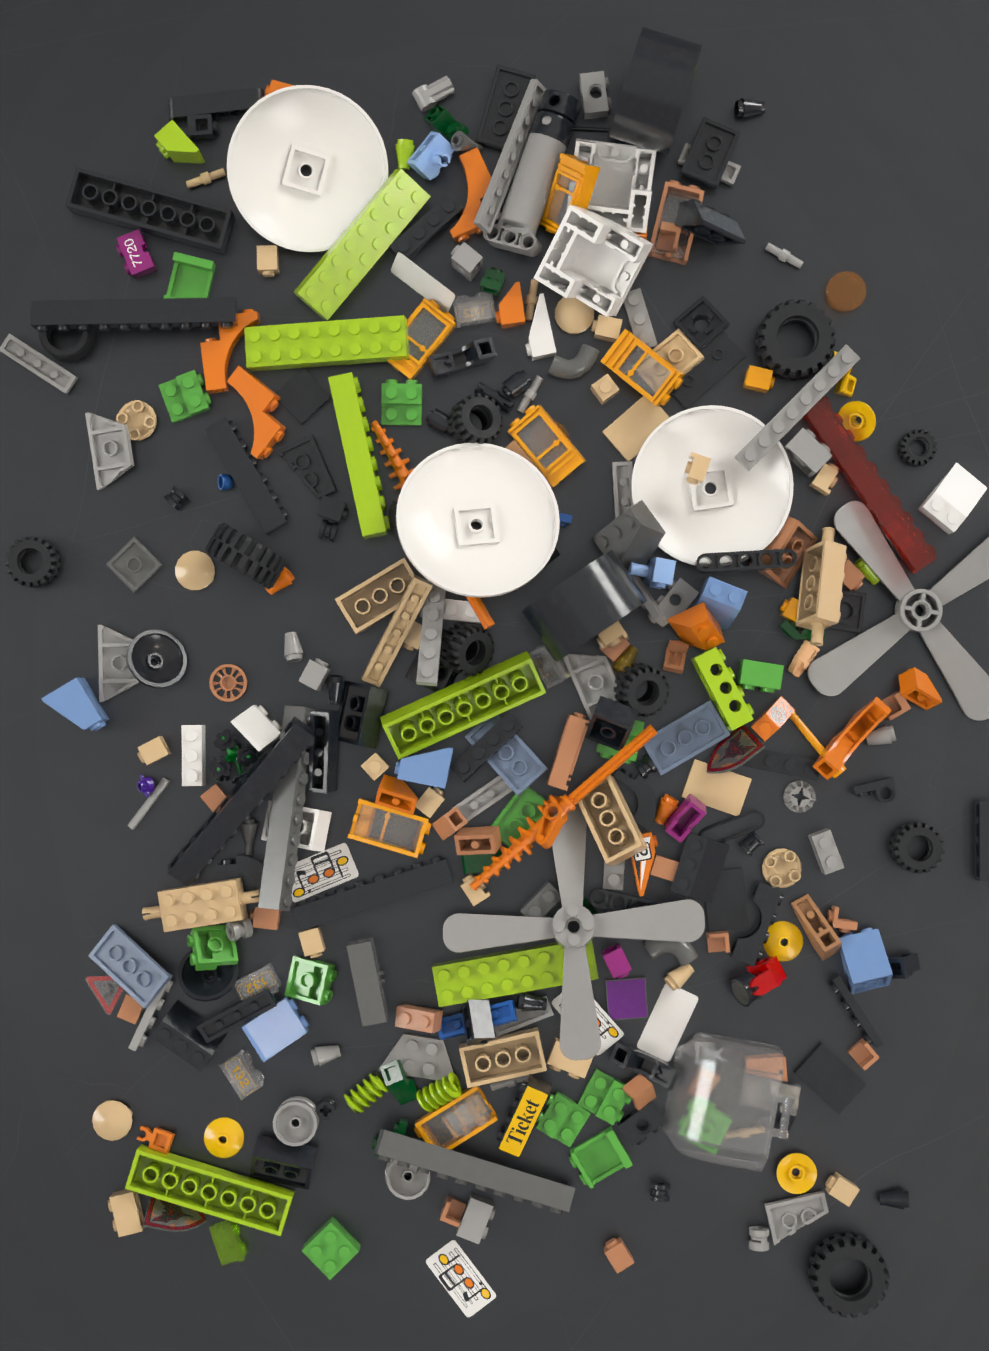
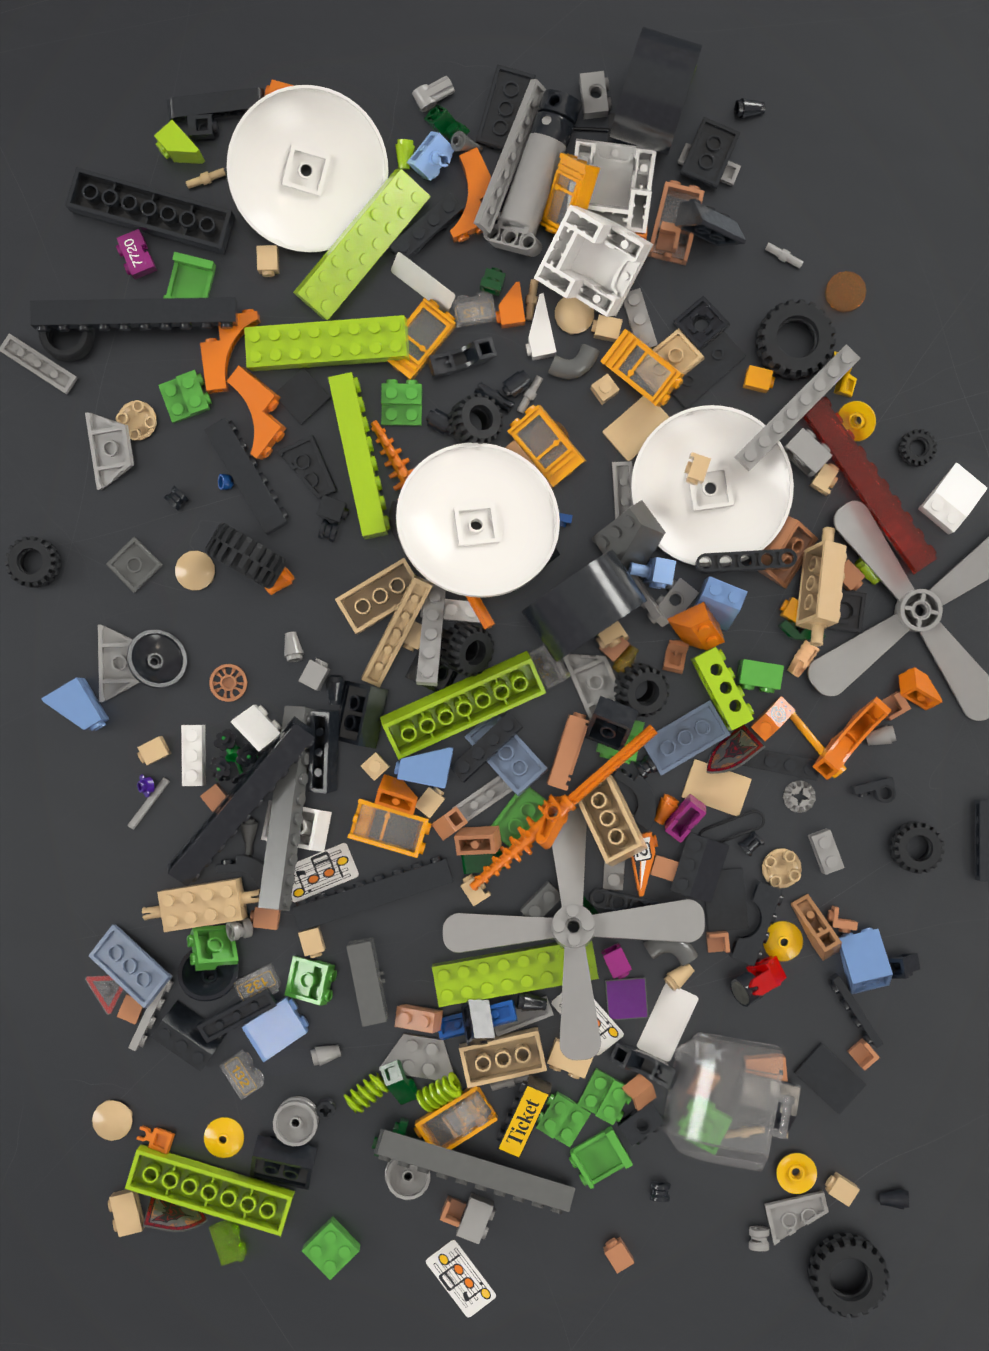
(466, 261): light grey brick -> none

